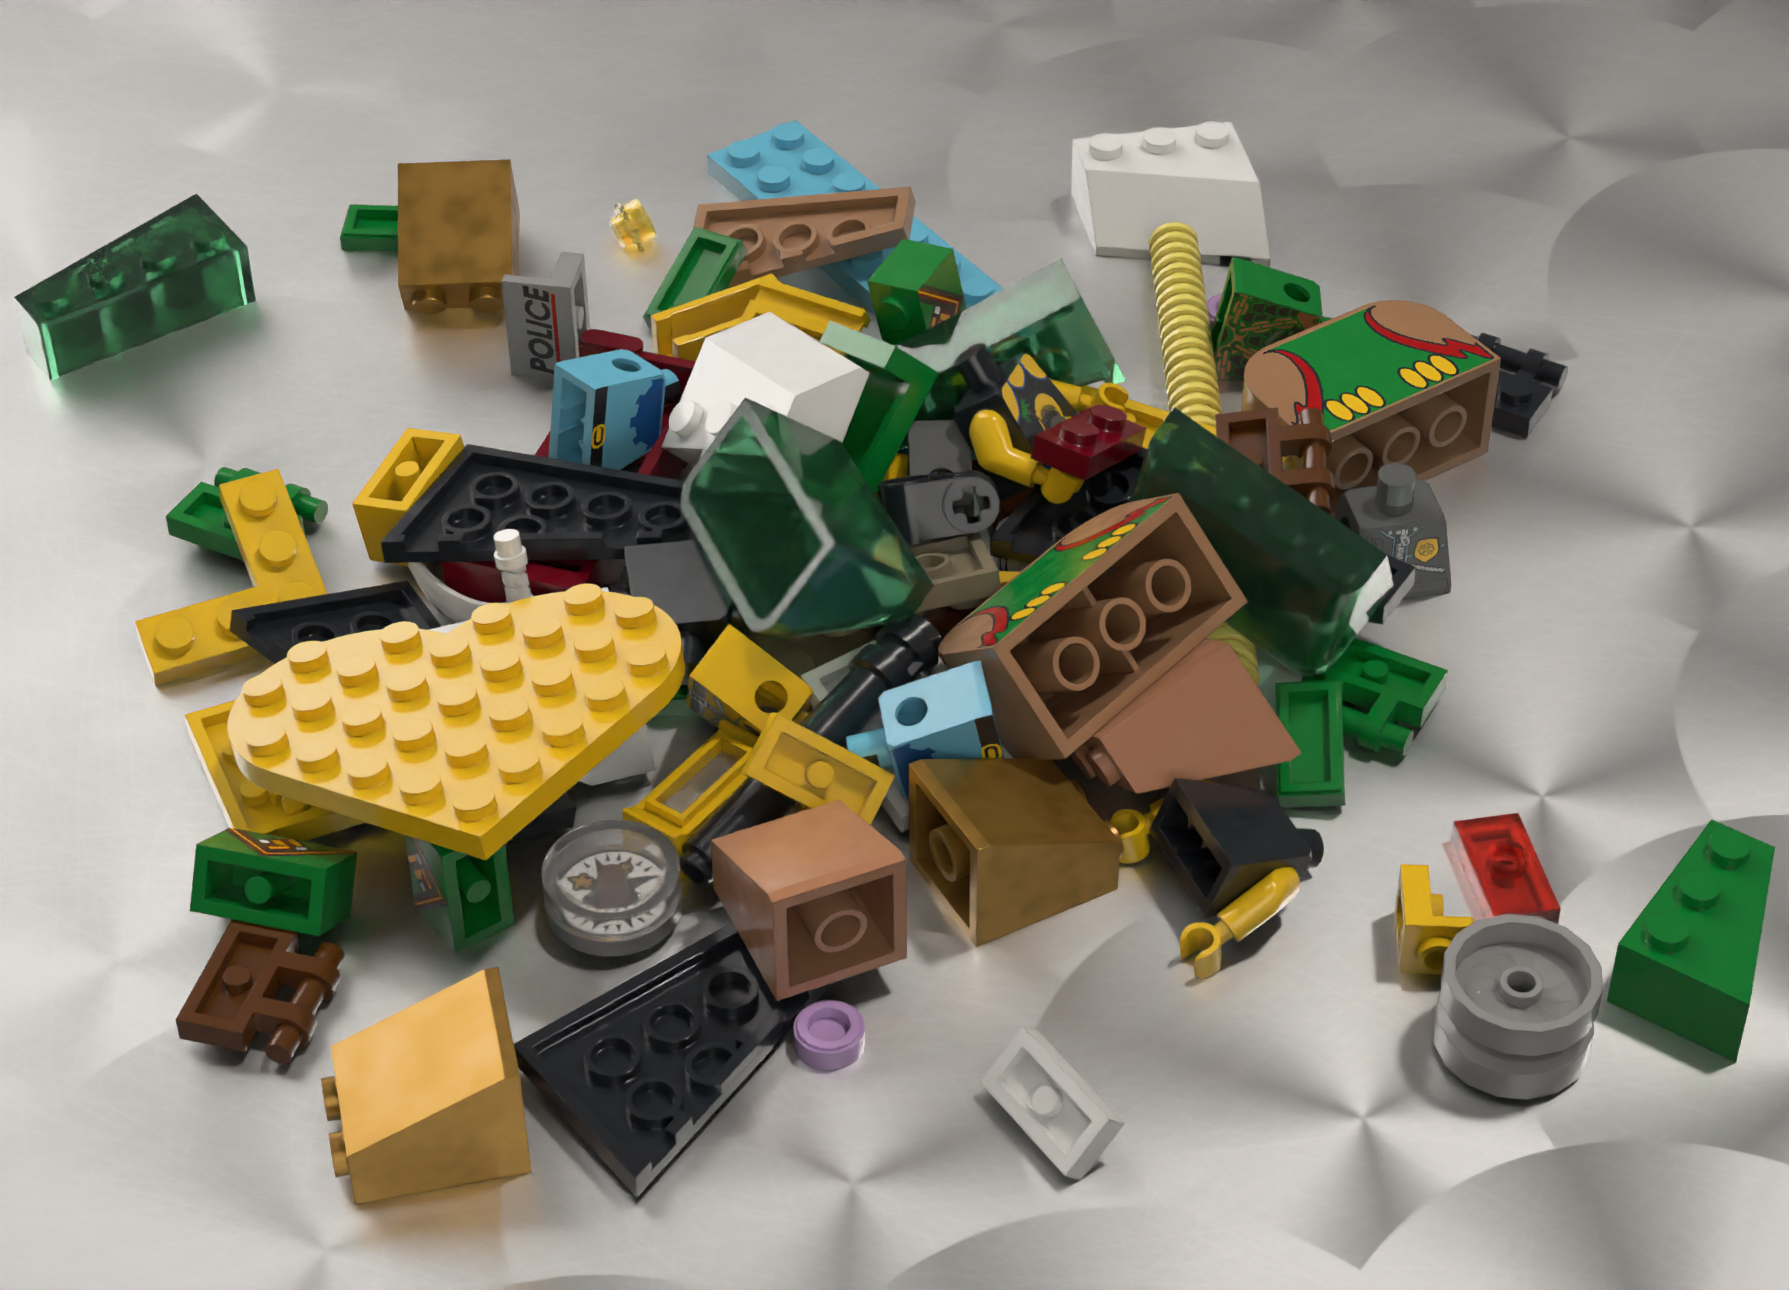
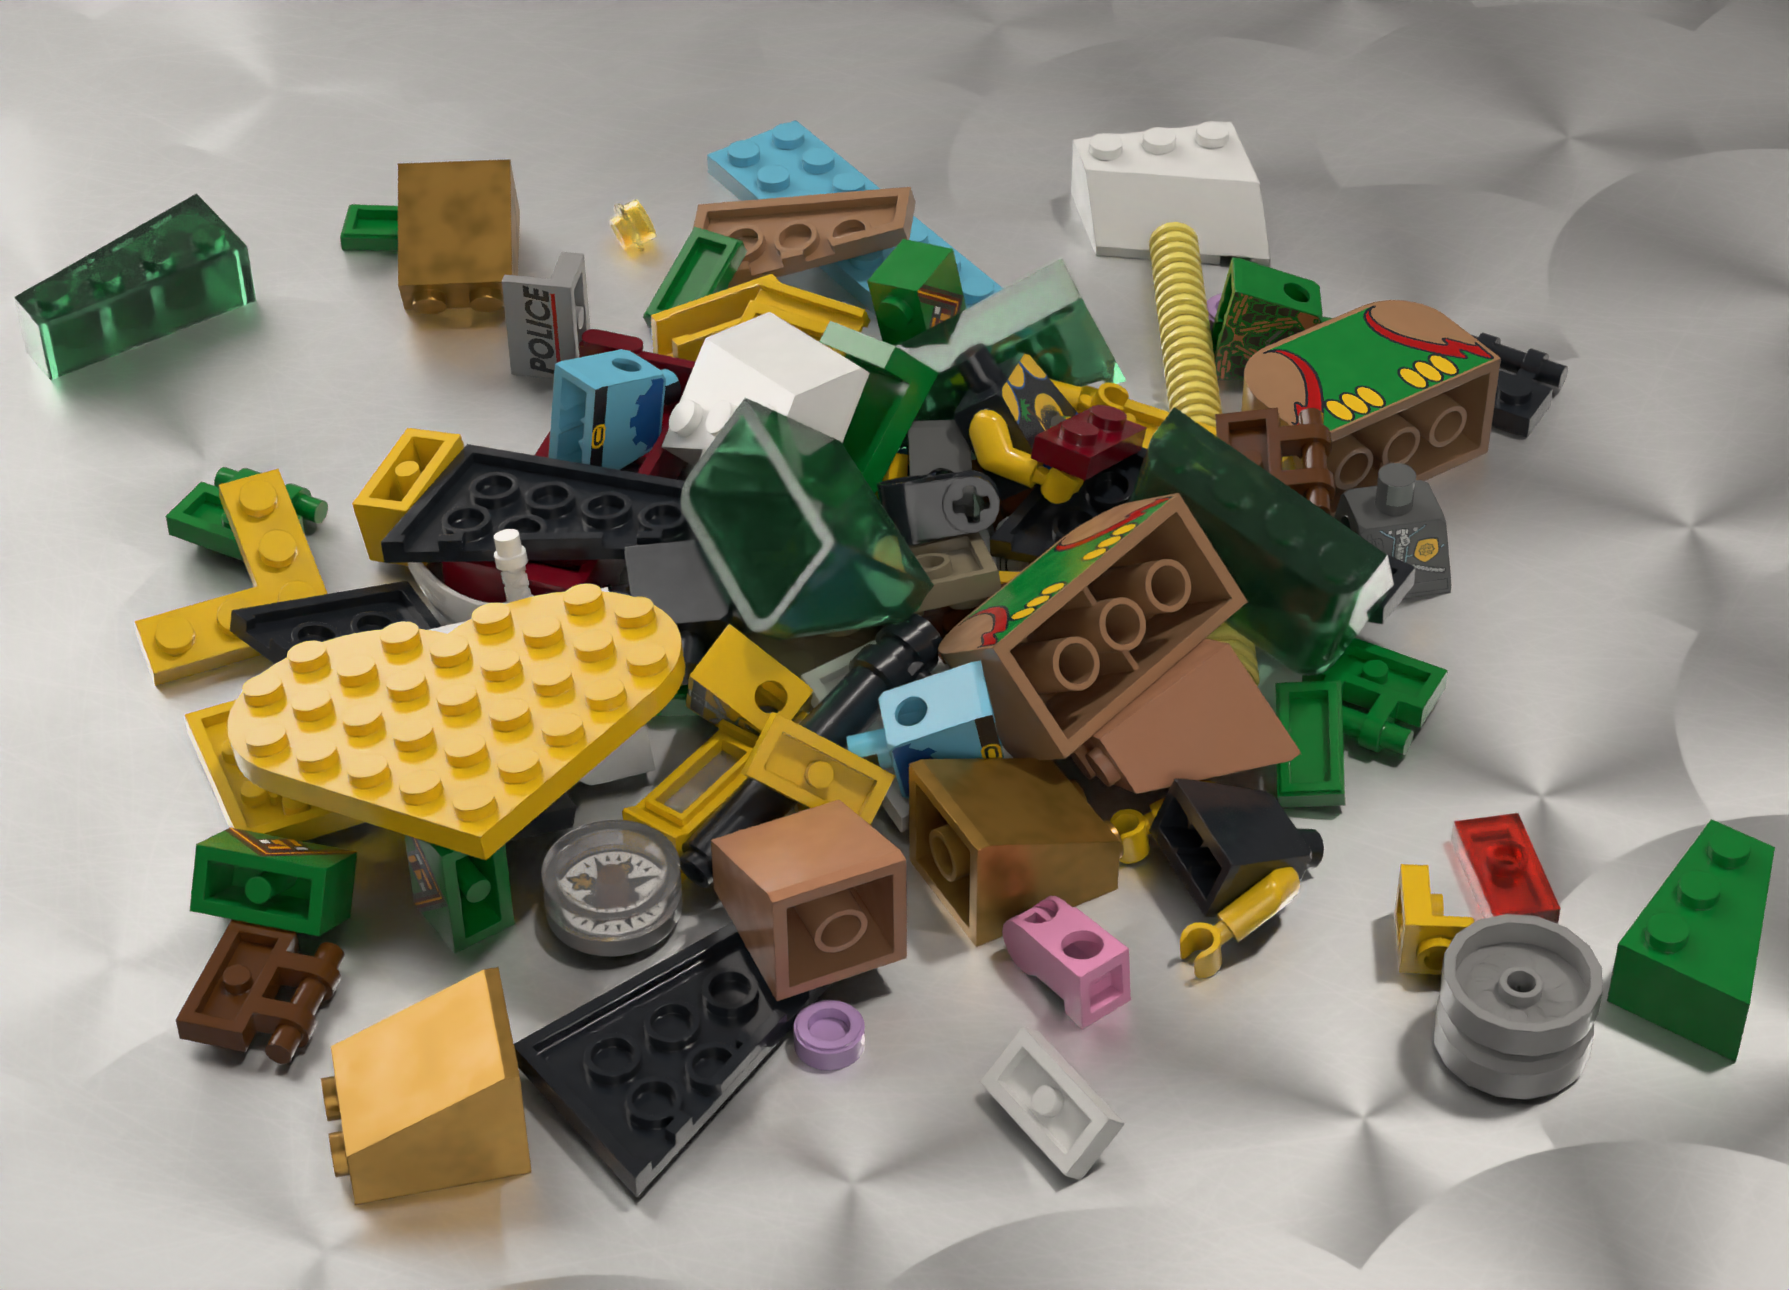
(1071, 958): none -> bright pink leg

